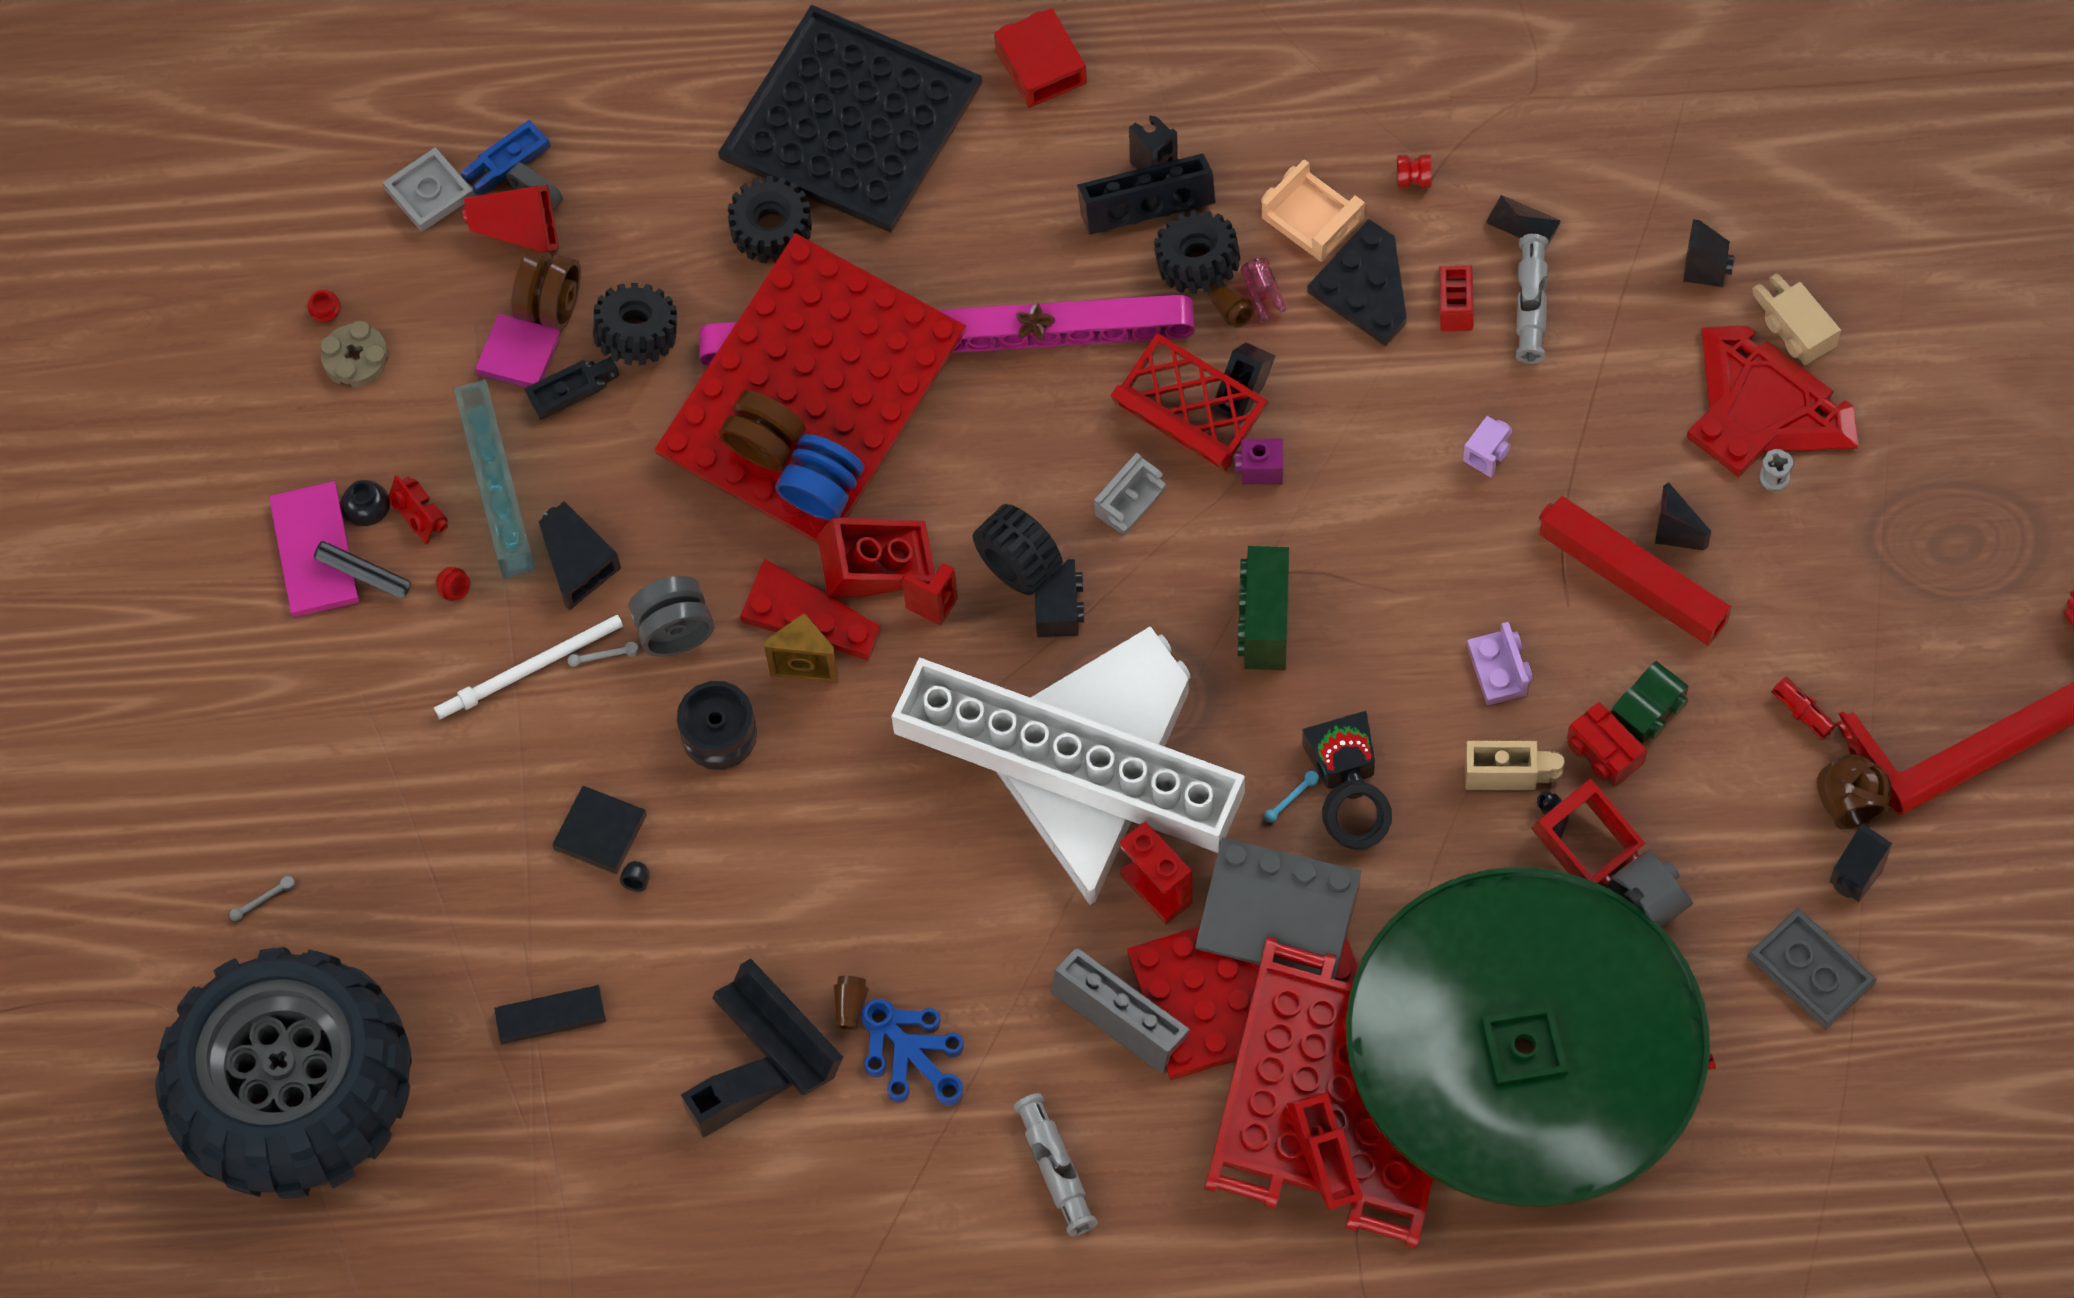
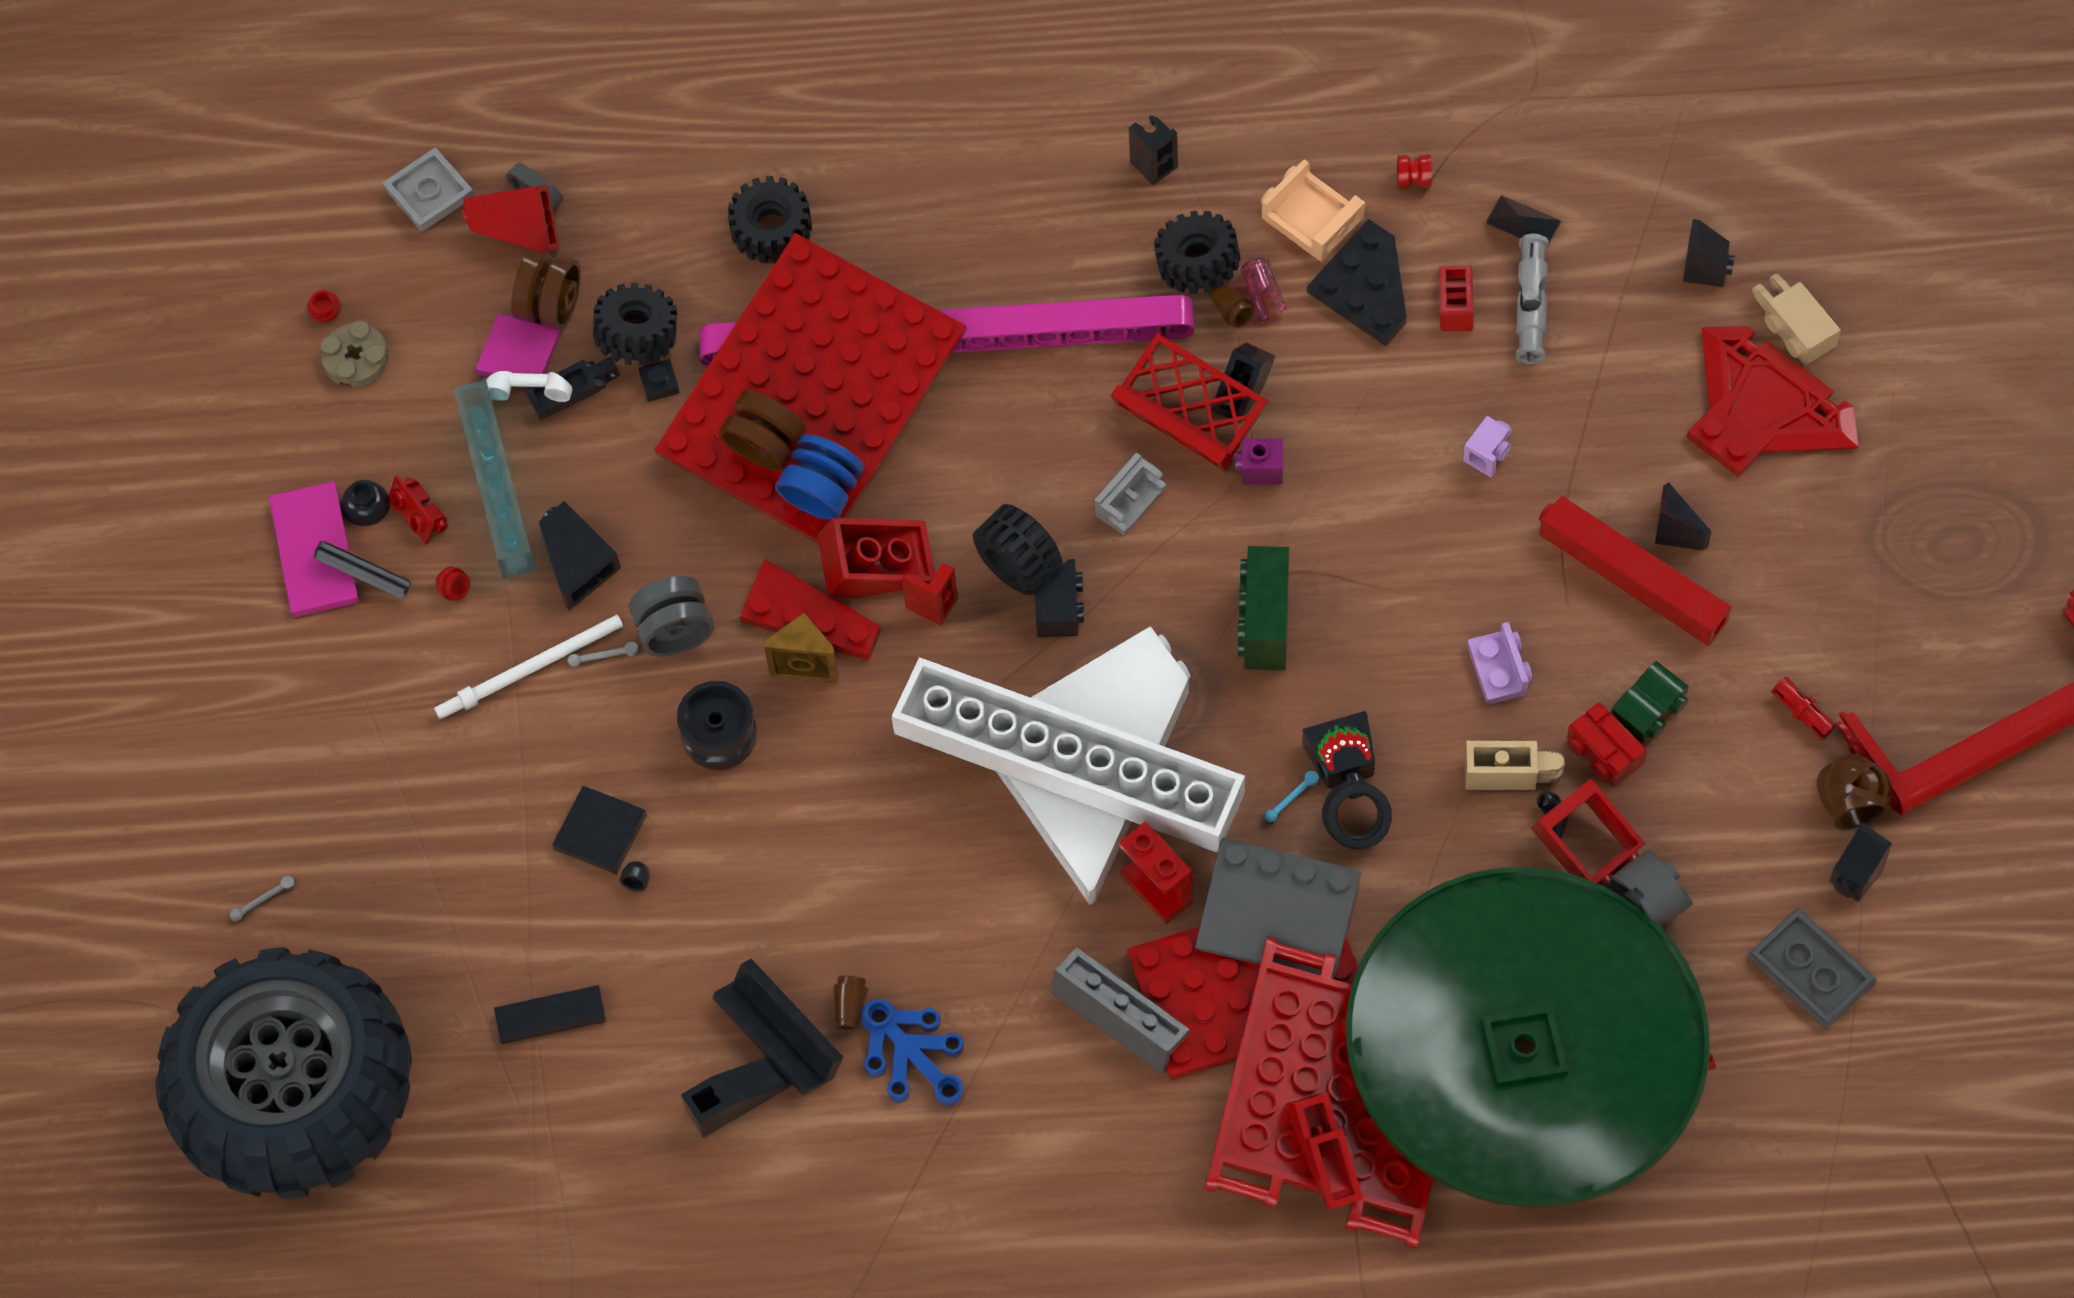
(518, 146): blue hinge -> none
(555, 386): none -> white bar
(658, 380): none -> black plate
(851, 117): black plate -> none
(1034, 322): reddish brown plant -> none
(1040, 57): red brick -> none
(1053, 1160): light grey piece -> none
(1146, 193): black brick -> none
(1779, 469): light grey bush -> none

